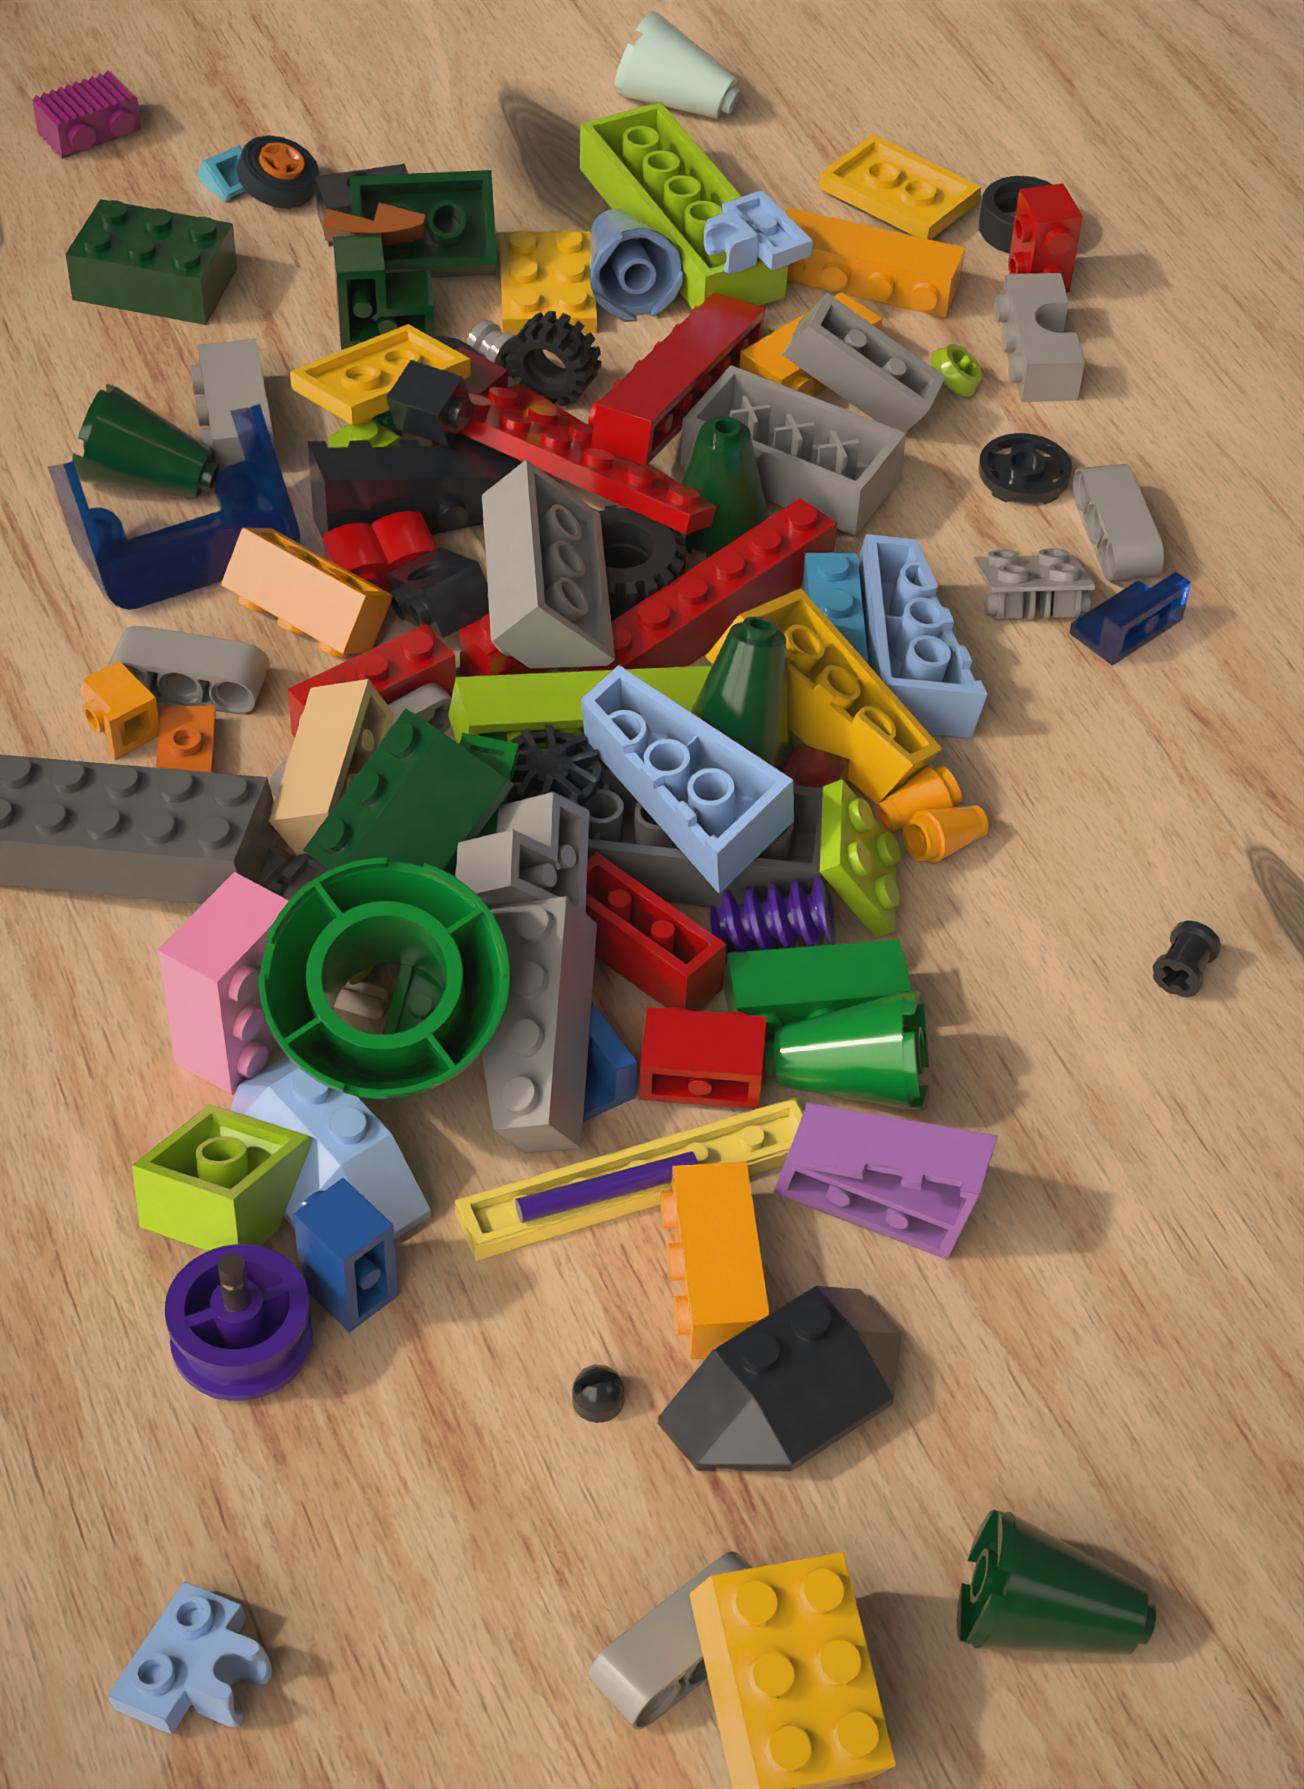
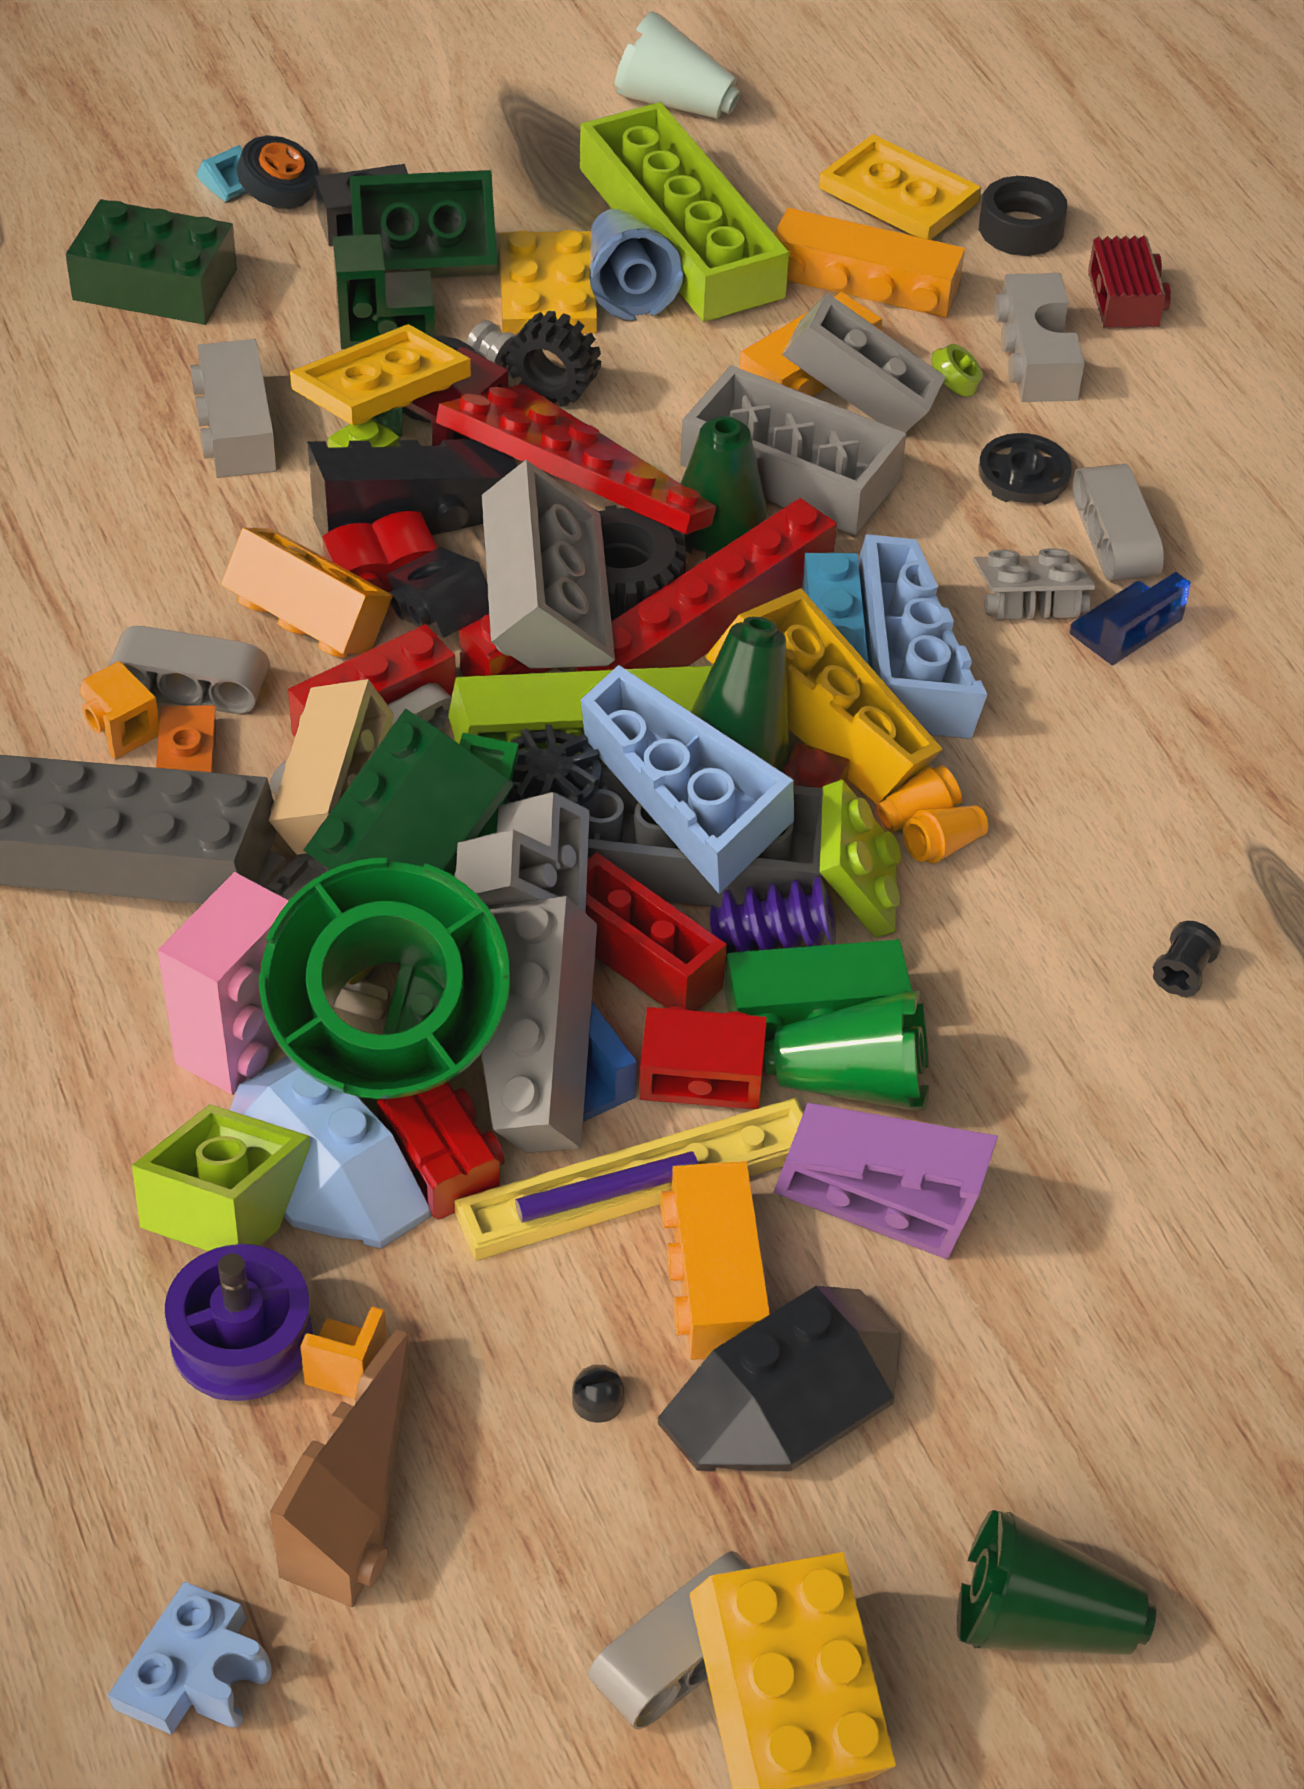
(86, 114): magenta brick -> none
(140, 449): dark green cone -> none
(190, 552): clear blue windscreen -> none
(339, 1494): none -> medium nougat wedge
(342, 1353): none -> light orange panel
(346, 1253): blue brick -> none
(393, 224): dark orange slope -> none
(430, 403): black brick -> none
(443, 1145): none -> red brick
(661, 389): red brick -> none
(754, 229): light blue plate -> none
(1045, 232): red brick -> none
(1128, 282): none -> dark red brick

